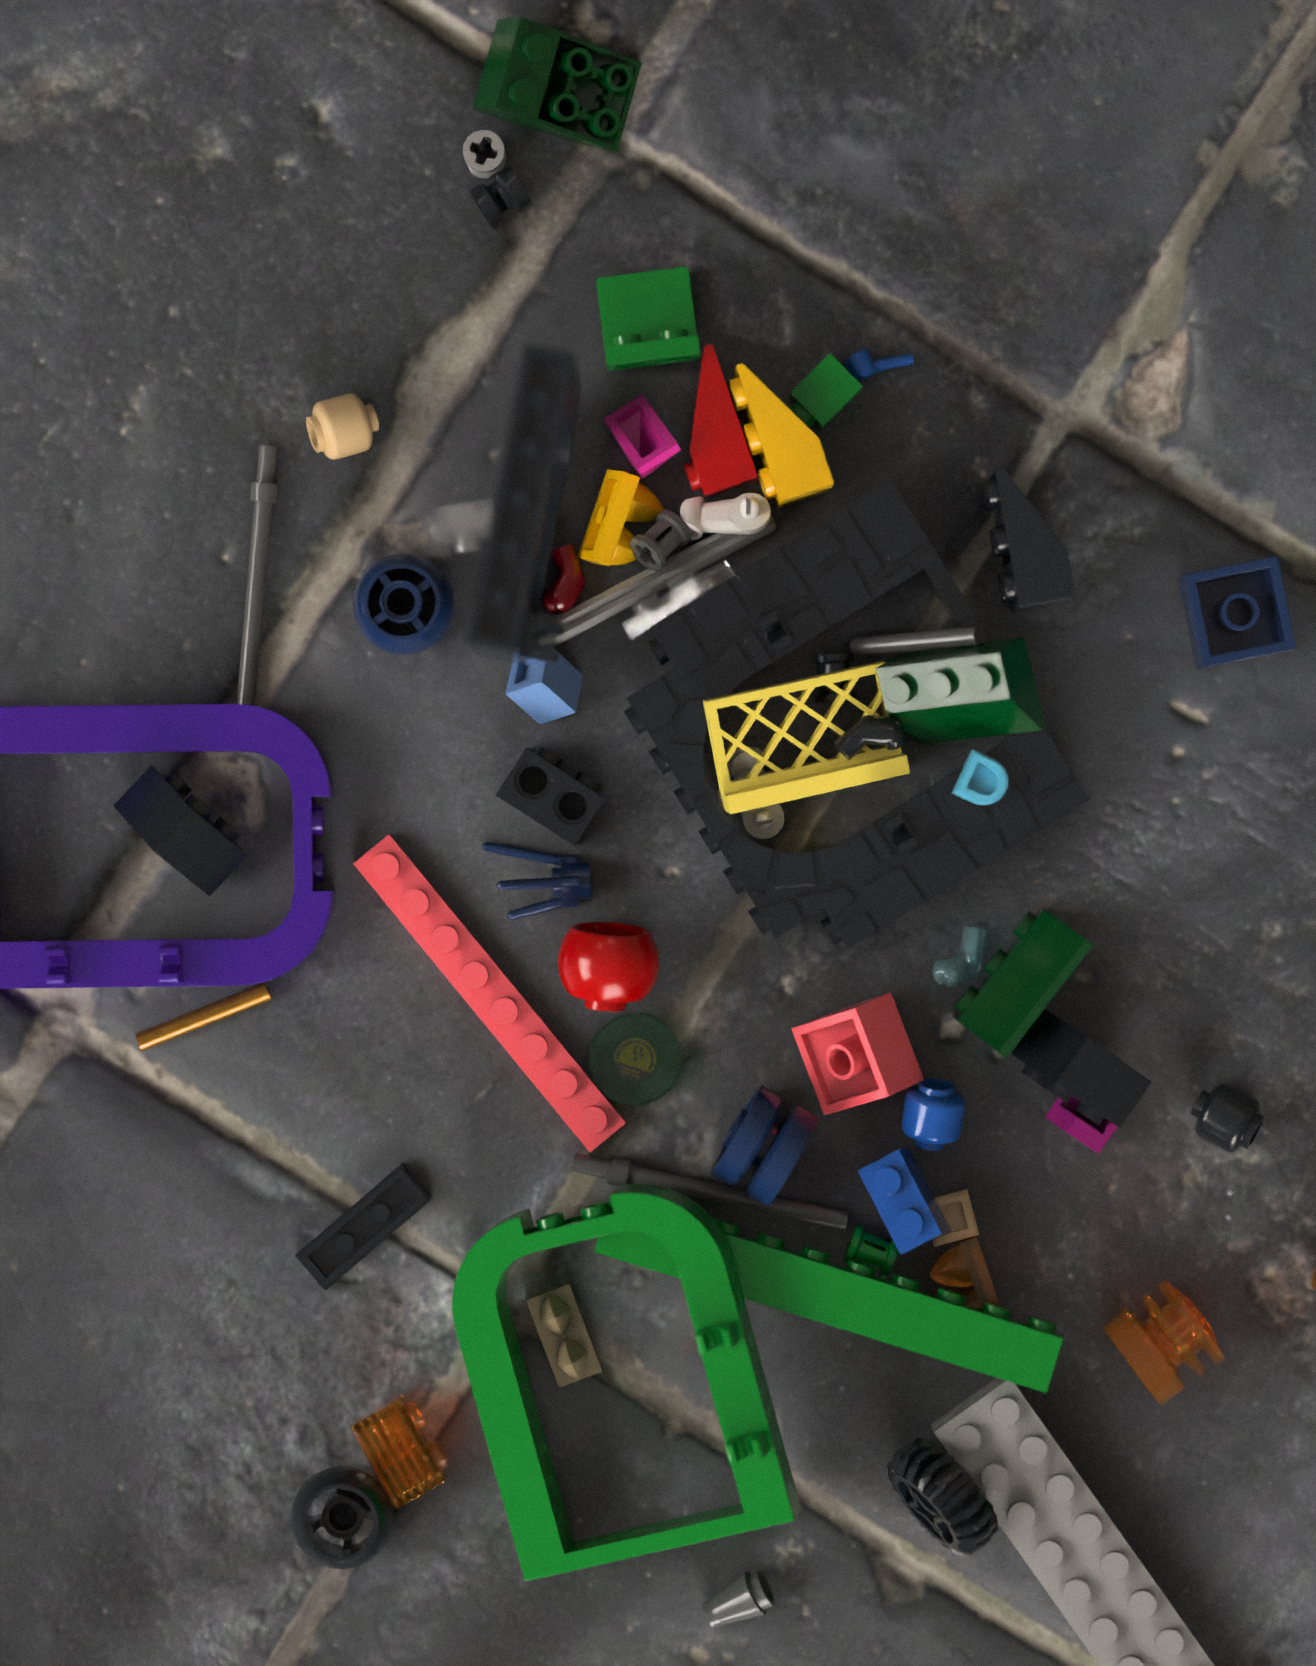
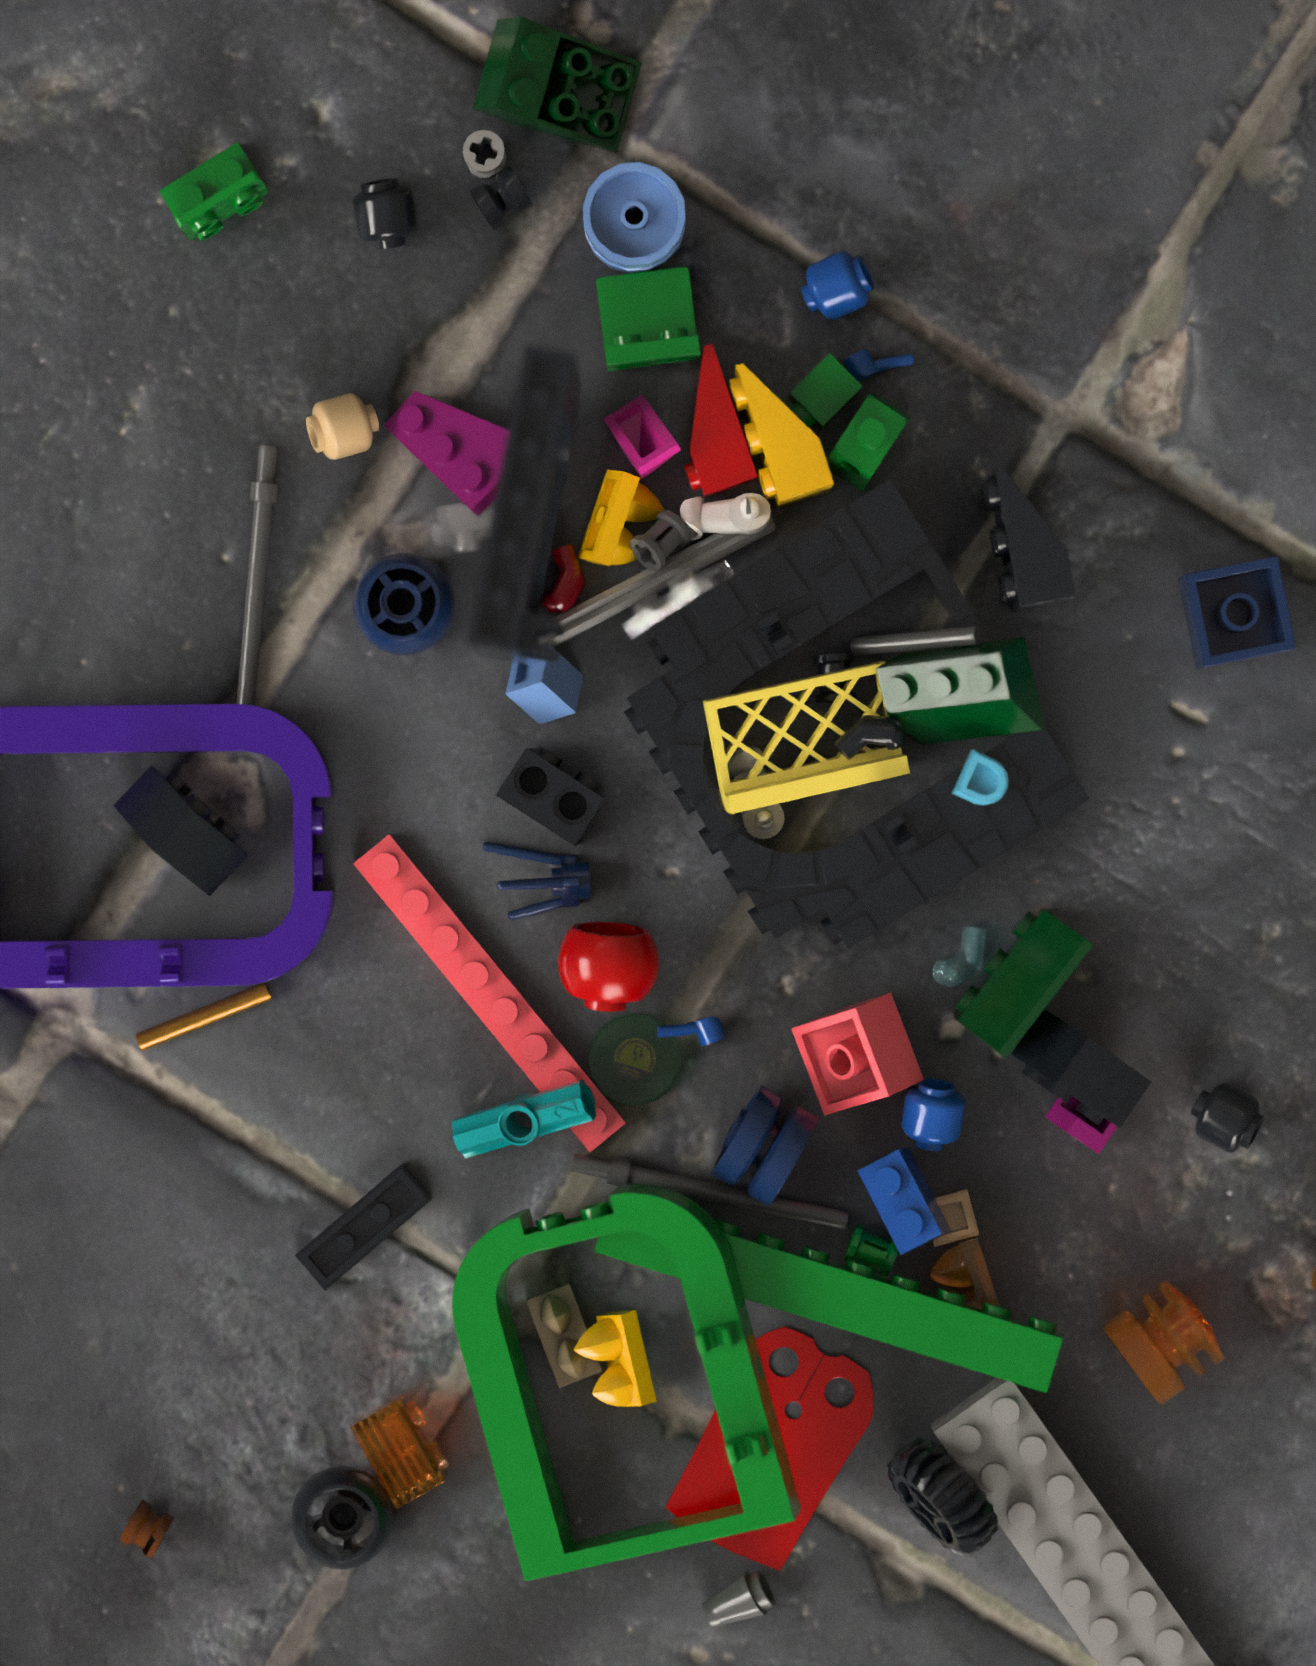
(146, 1529): none -> reddish brown wheel
(214, 193): none -> green bracket
(385, 212): none -> black head
(453, 446): none -> magenta wing
(548, 1110): none -> teal piece
(619, 1343): none -> yellow tile
(625, 191): none -> medium blue wheel
(707, 1029): none -> blue hand
(814, 1446): none -> red piece
(837, 285): none -> blue head
(867, 441): none -> green torso

